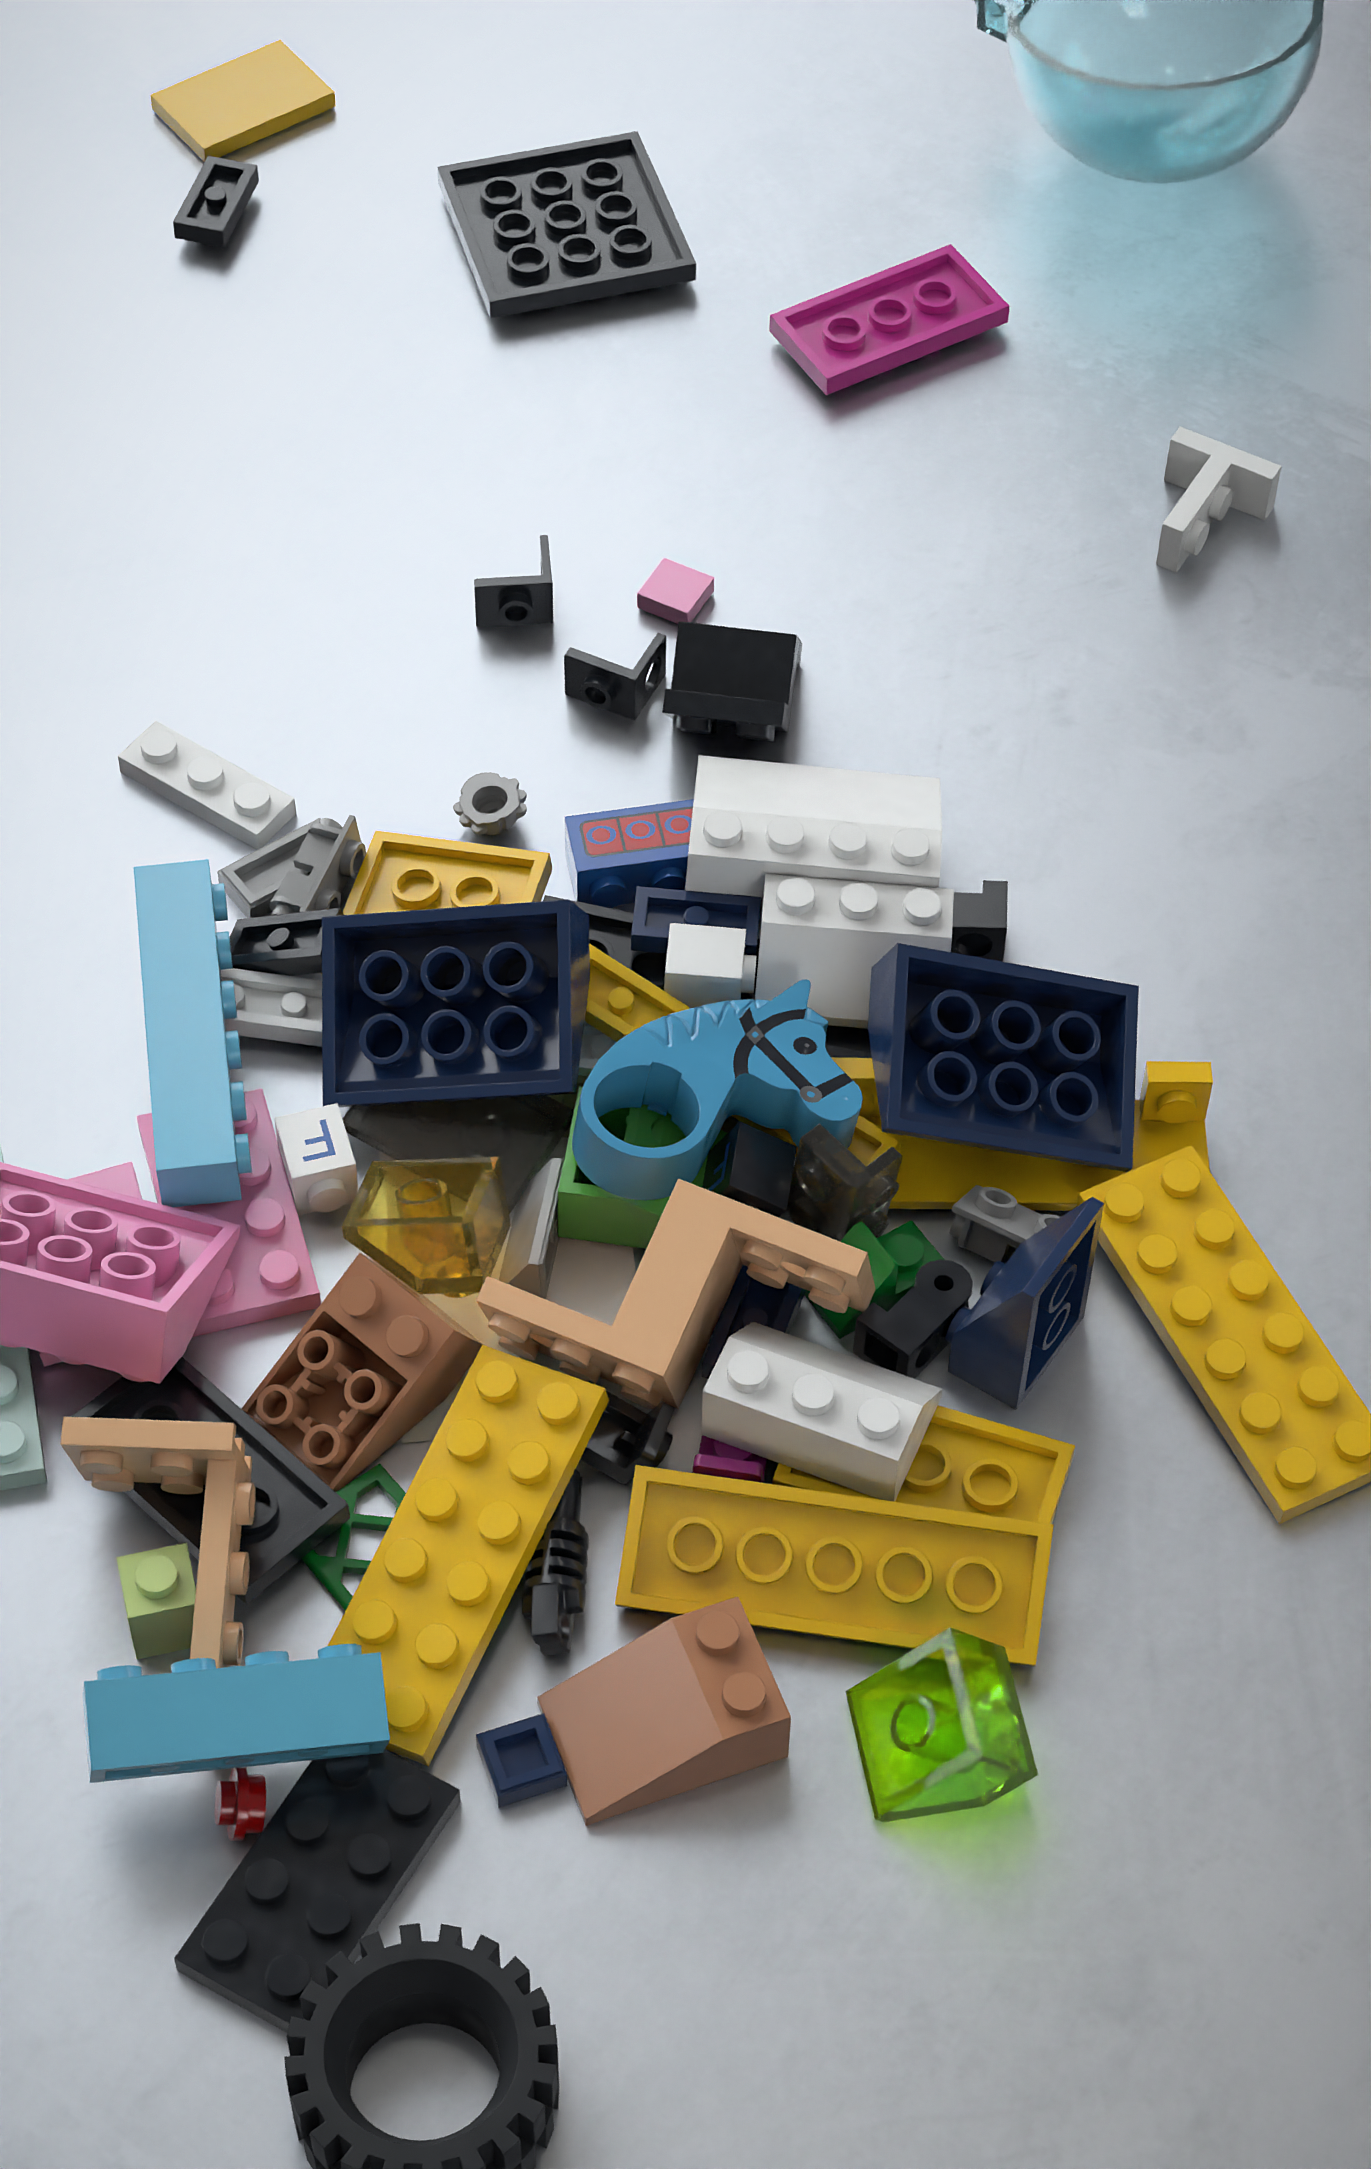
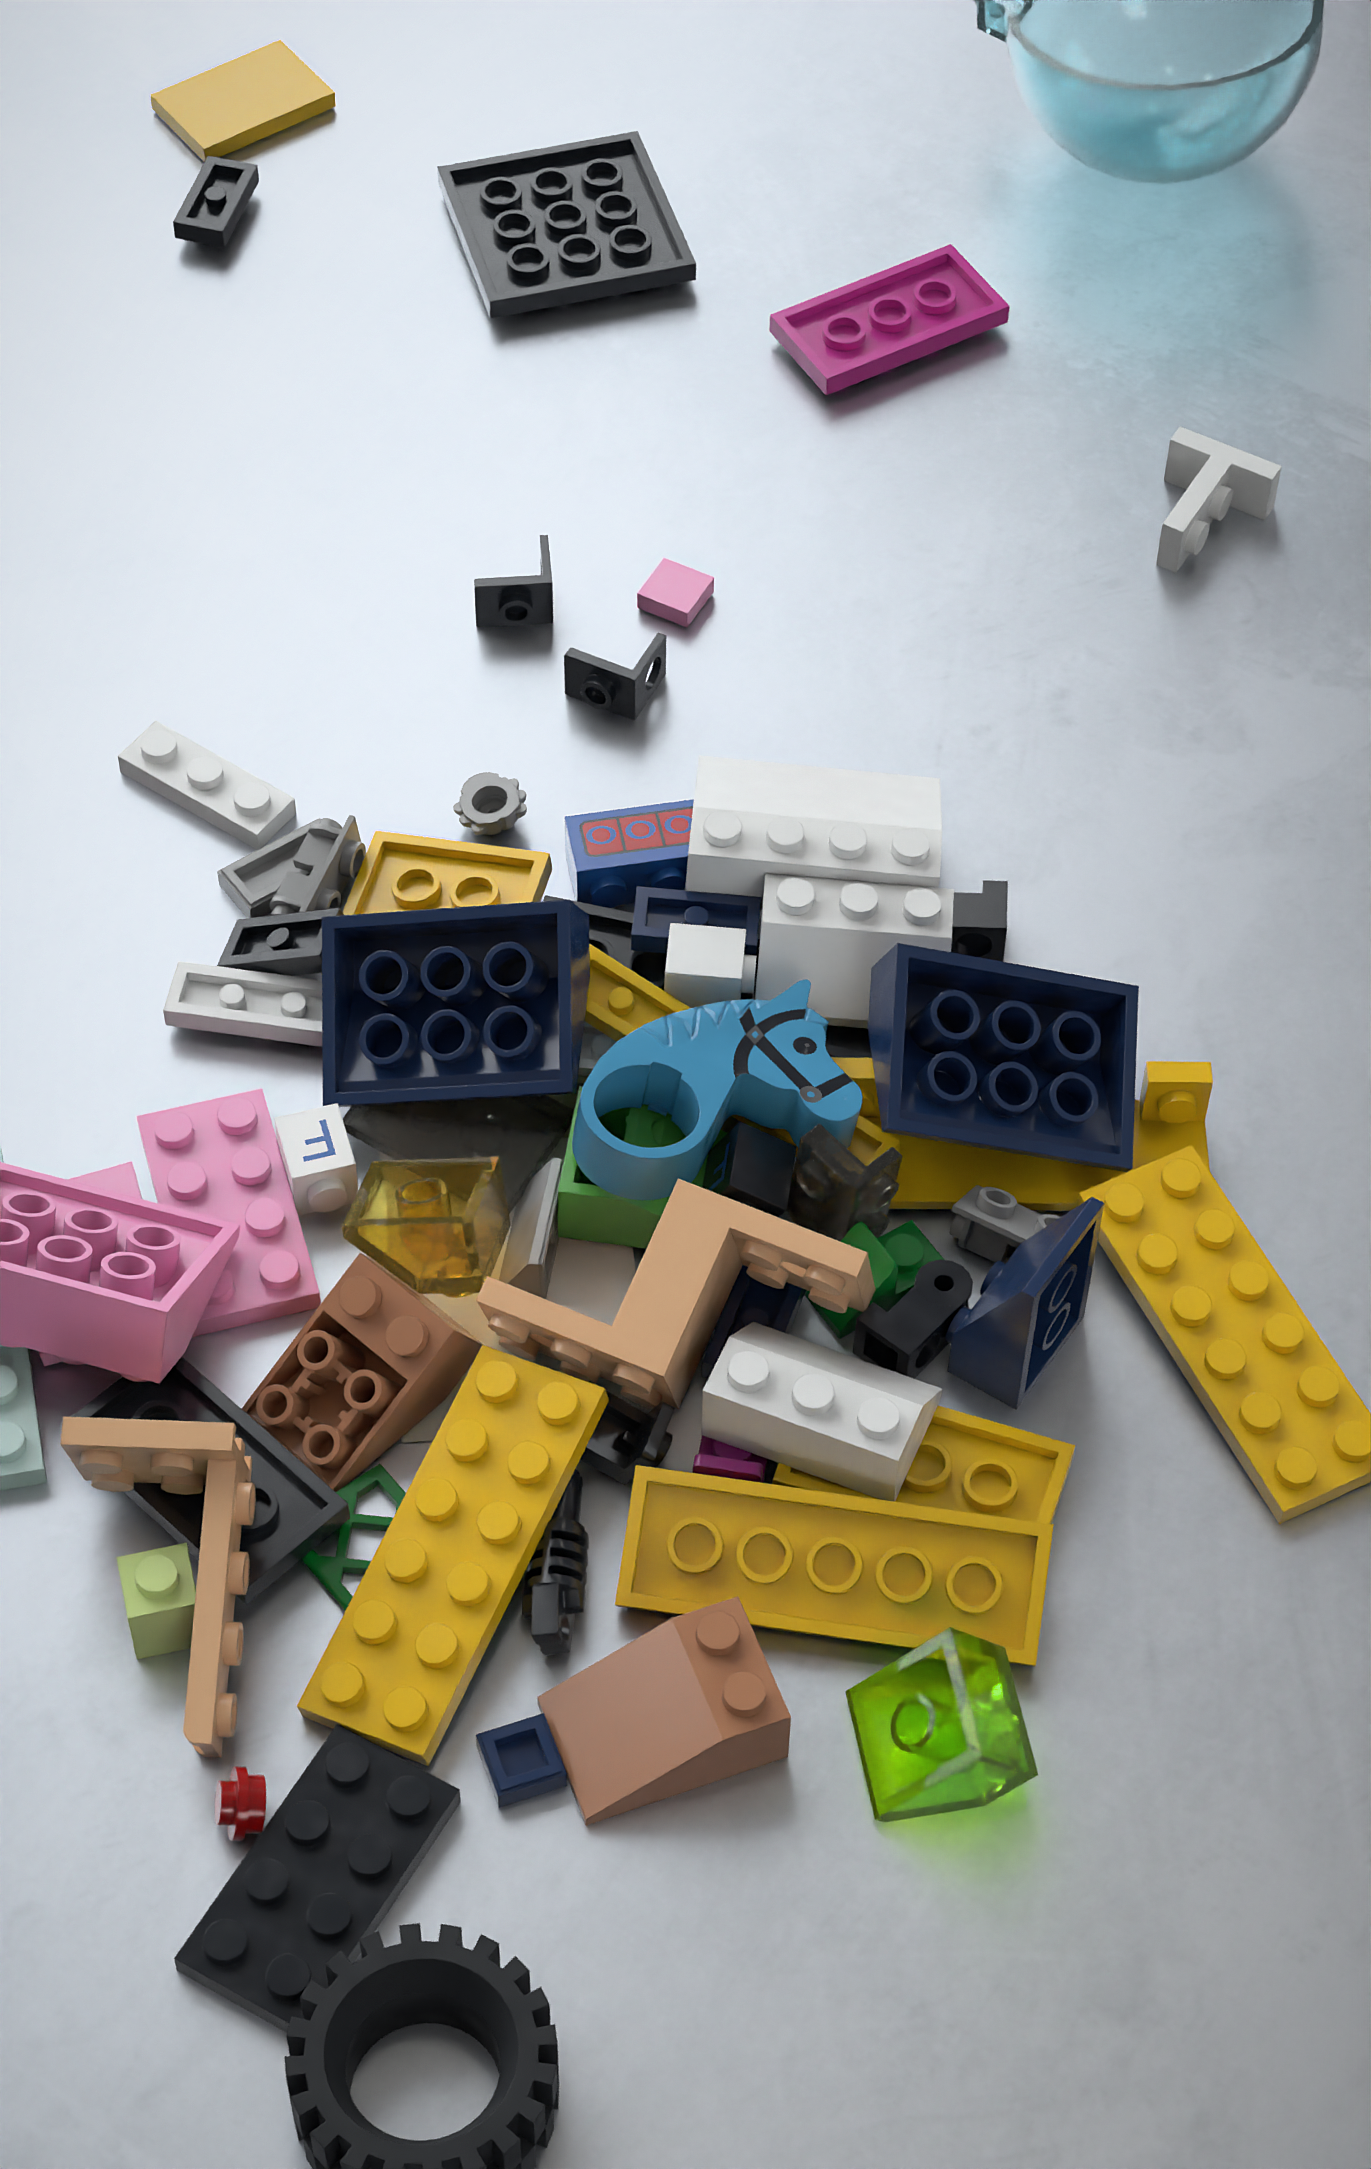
(187, 1034): medium azure brick -> none
(235, 1714): medium azure brick -> none
(732, 680): black bracket -> none

